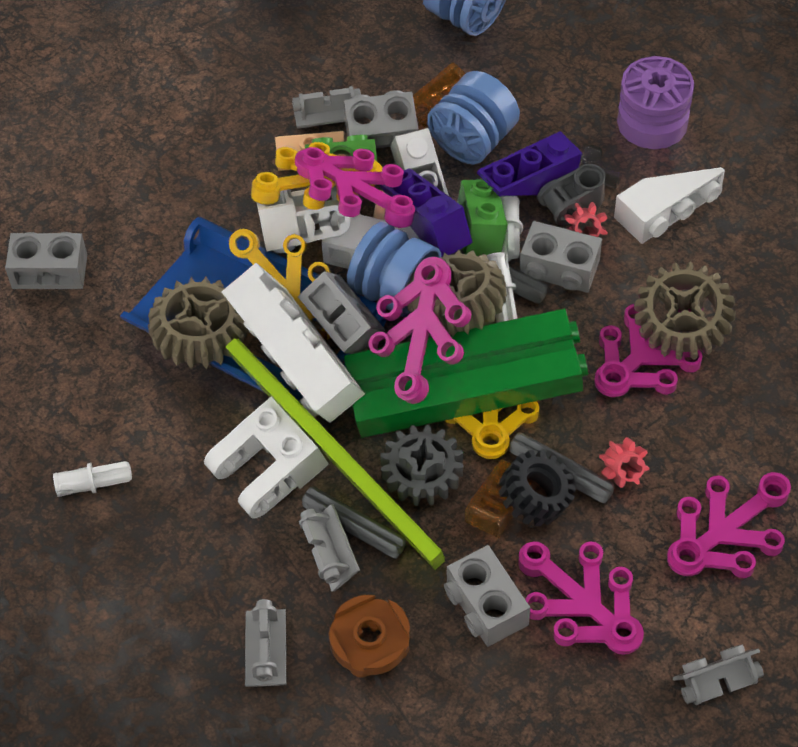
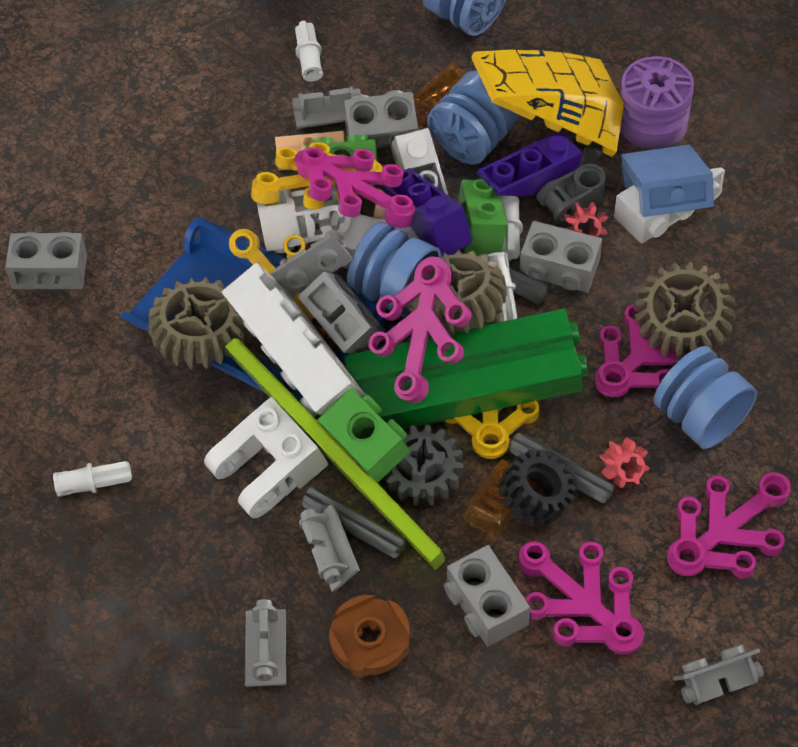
(307, 265): none -> light grey hinge
(308, 51): none -> white axle
(379, 451): none -> bright green brick
(558, 87): none -> yellow wedge
(668, 180): none -> medium blue panel
(705, 397): none -> medium blue wheel

